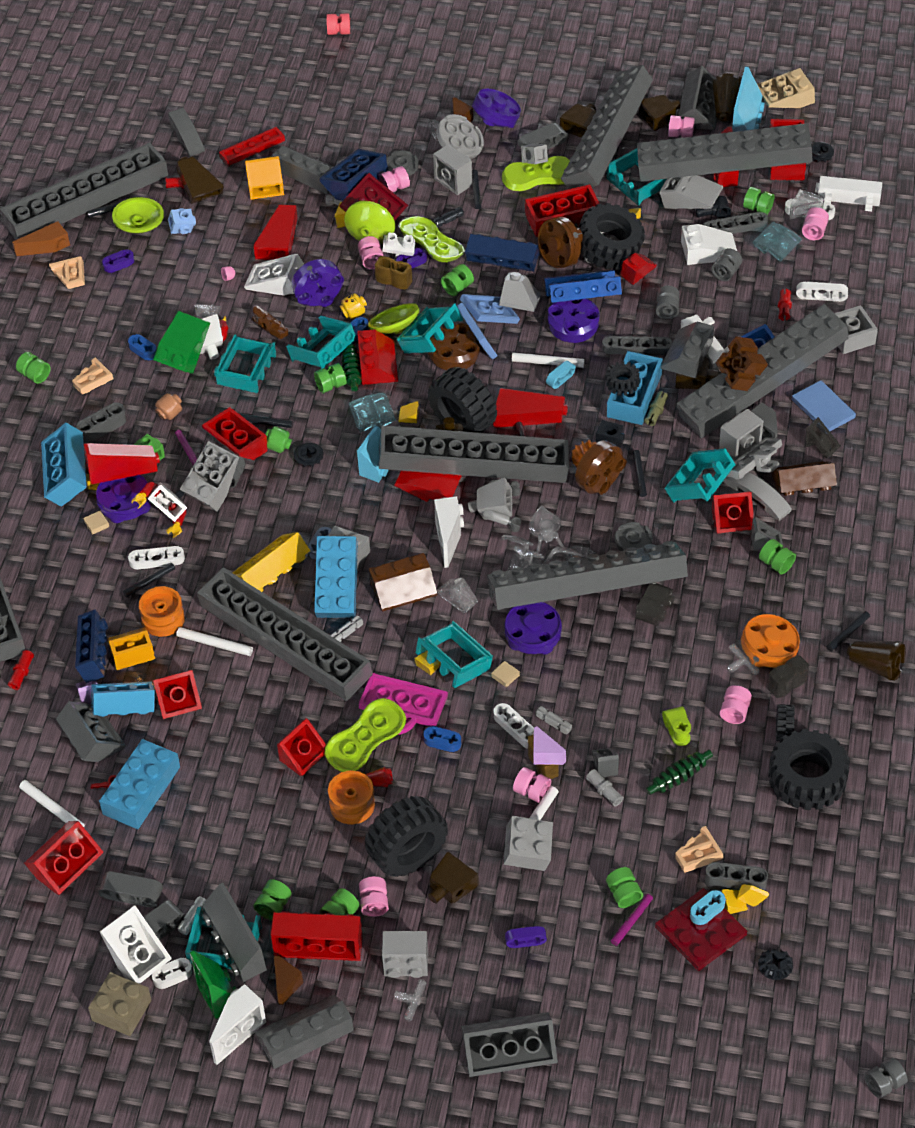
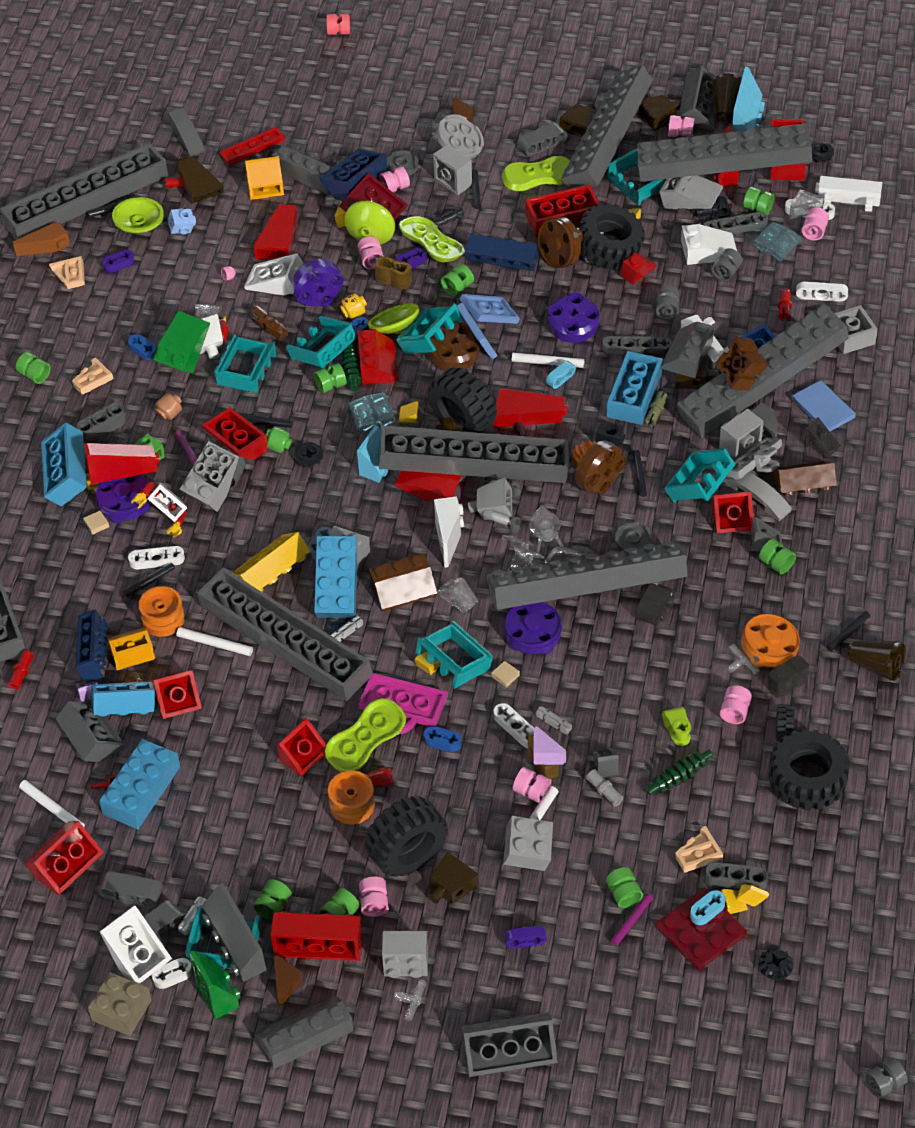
(238, 1021): white slope -> none
(398, 245): white hips -> none
(496, 108): dark purple piece -> none
(519, 293): light grey slope -> none
(534, 153): light grey brick -> none
(583, 286): blue fence -> none
(622, 370): black tyre -> none
(788, 90): tan slope -> none

